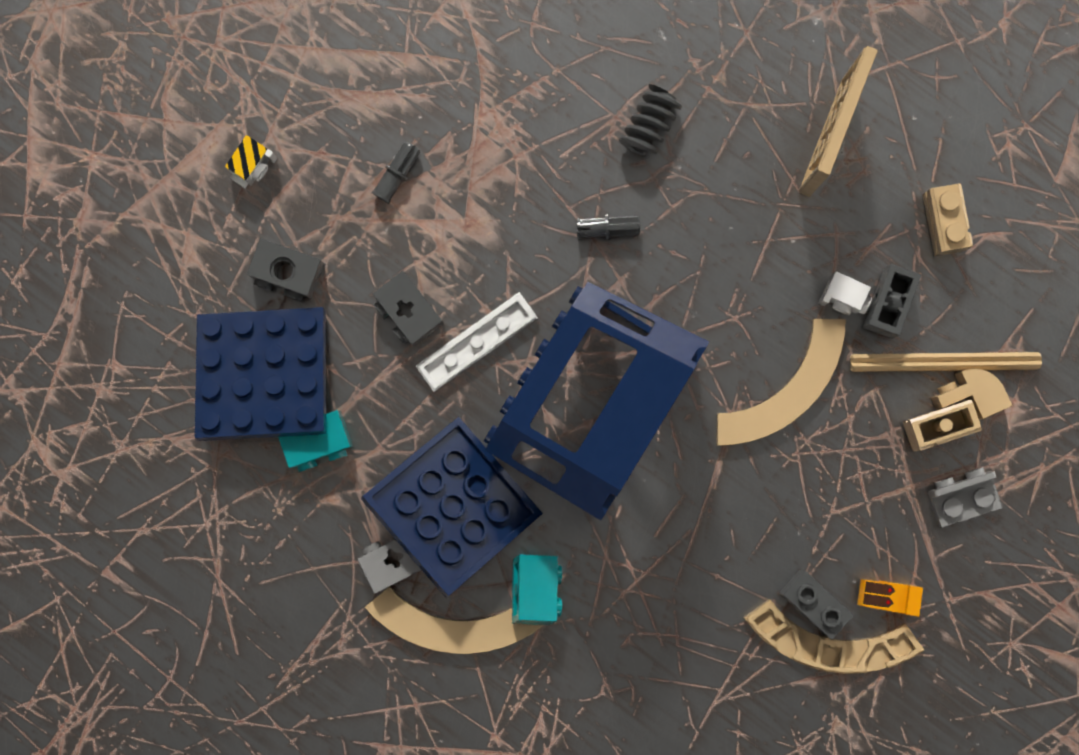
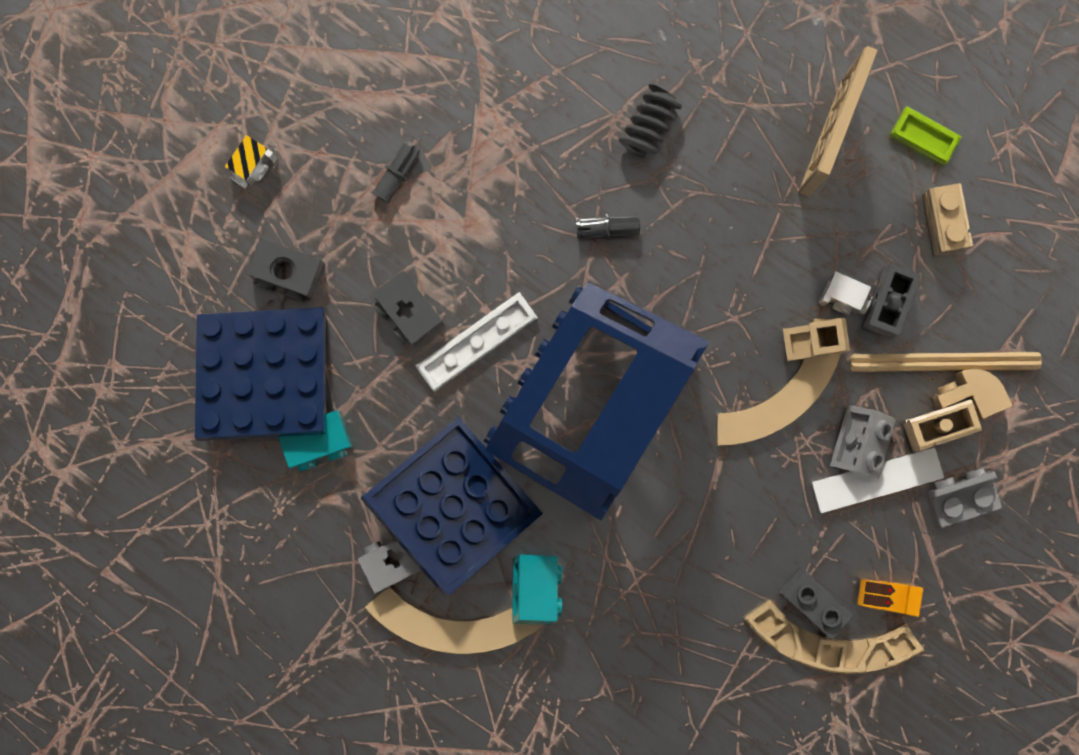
(817, 339): none -> tan brick
(863, 441): none -> light grey bracket
(895, 476): none -> white tile
(925, 135): none -> lime tile

